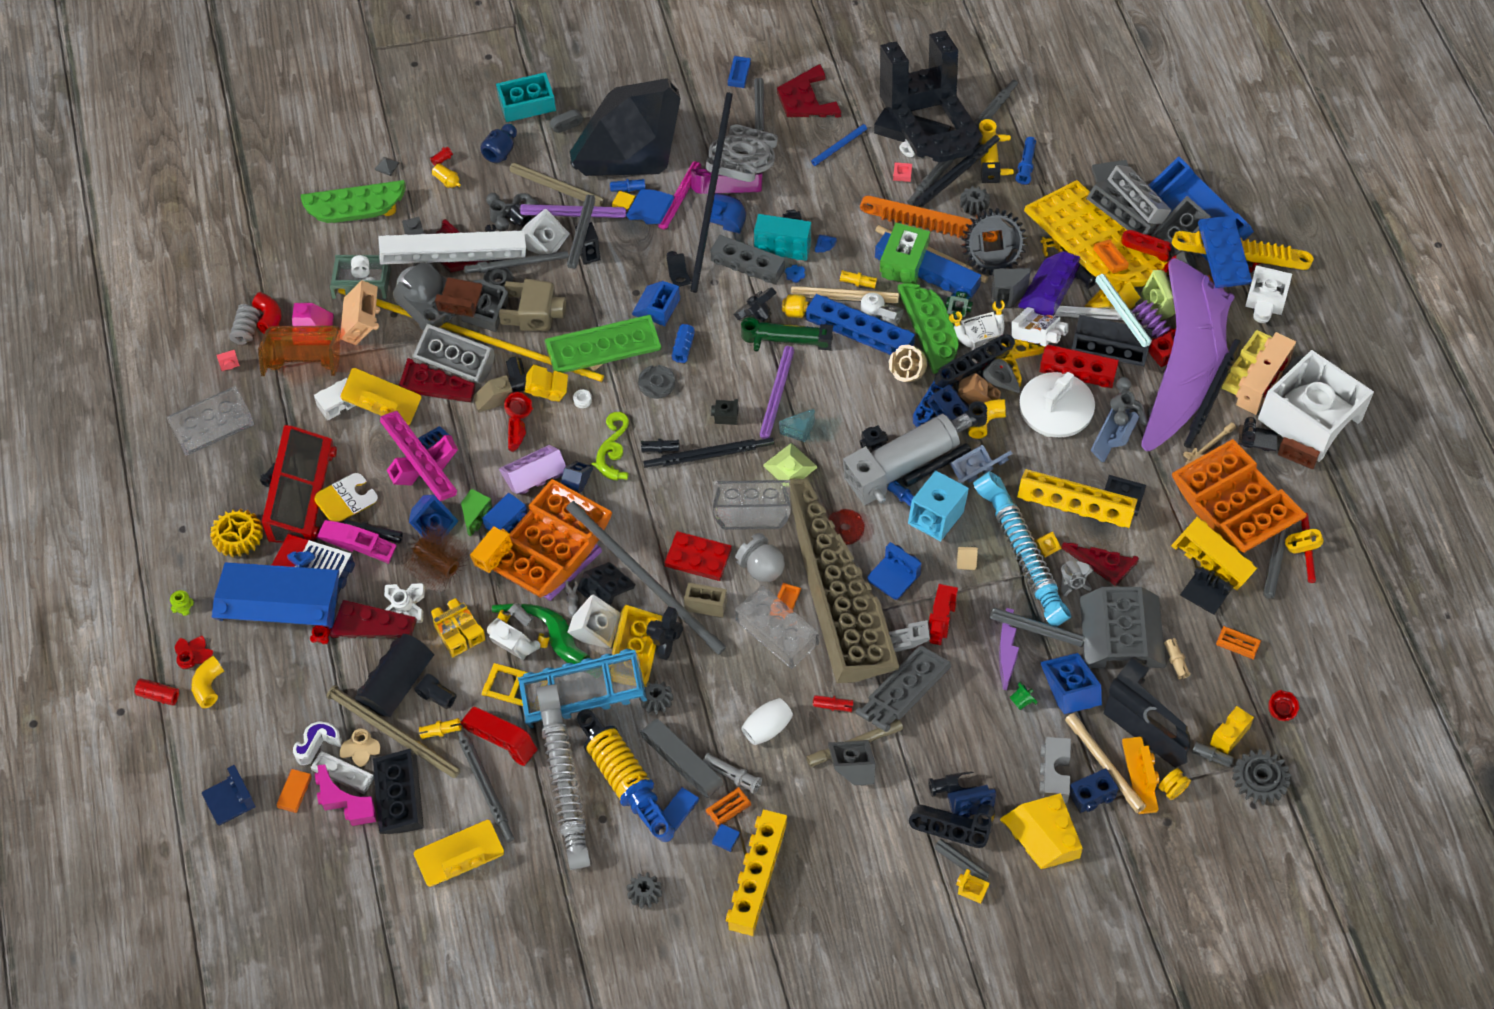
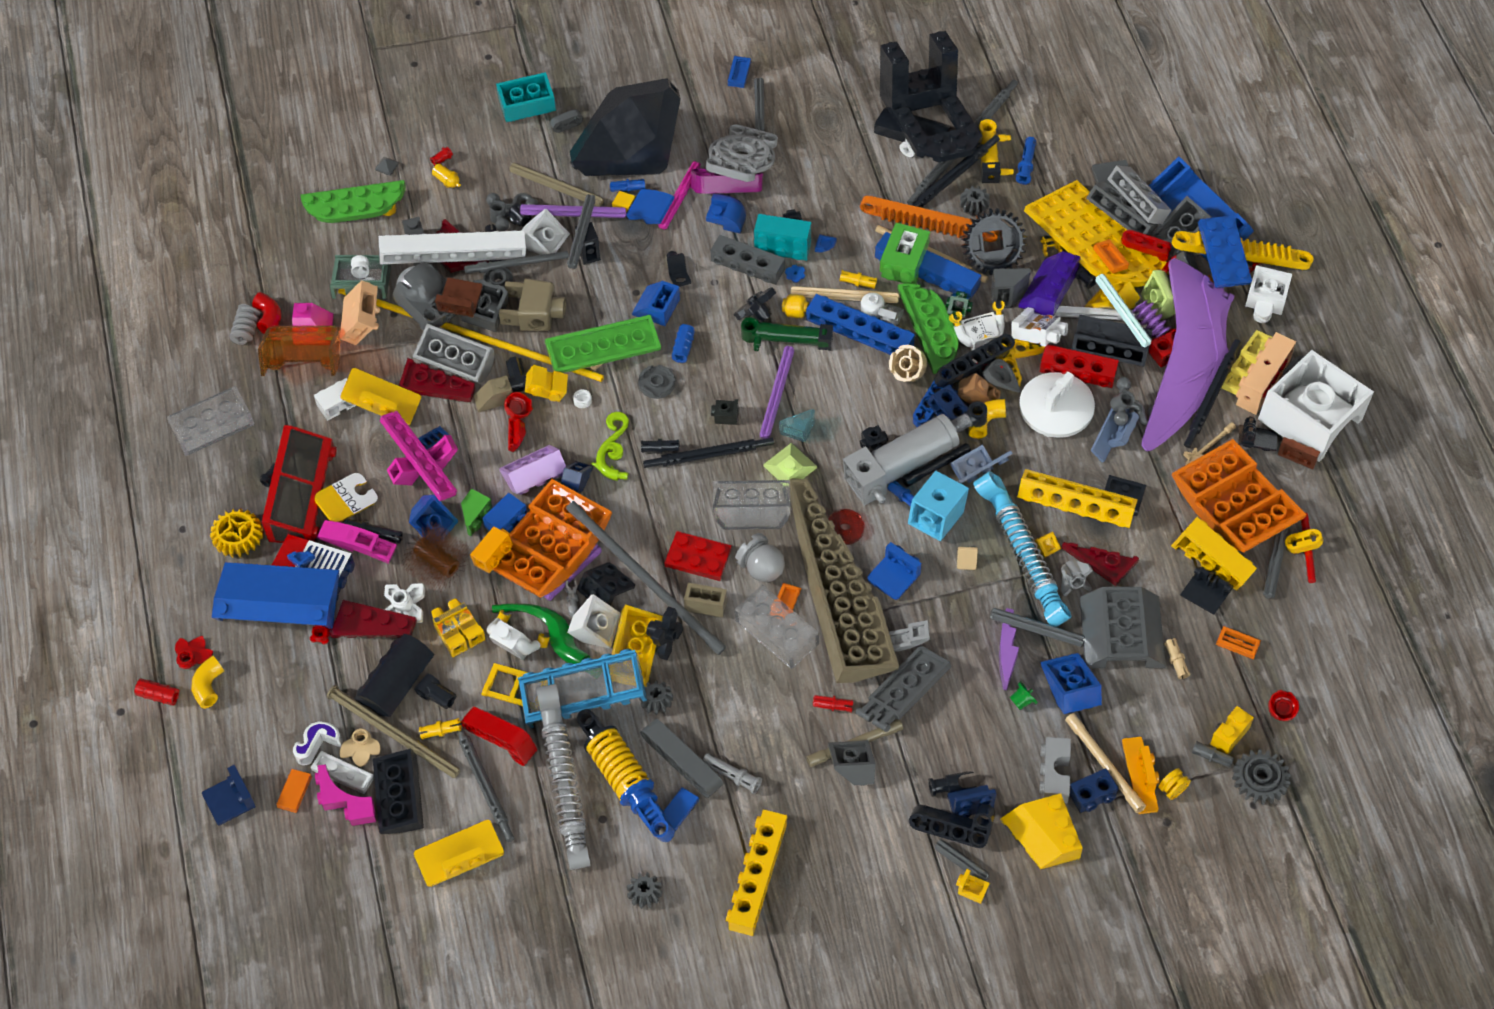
(181, 602): lime brick -> none
(228, 360): coral plate -> none
(498, 143): dark blue piece -> none
(520, 614): light grey pin -> none
(711, 193): black piece -> none
(714, 817): orange tile -> none
(726, 837): blue tile -> none
(767, 721): white piece -> none
(799, 99): dark red wing -> none
(839, 144): blue piece -> none
(902, 172): coral plate -> none
(939, 620): red hips -> none
(1129, 709): black panel -> none

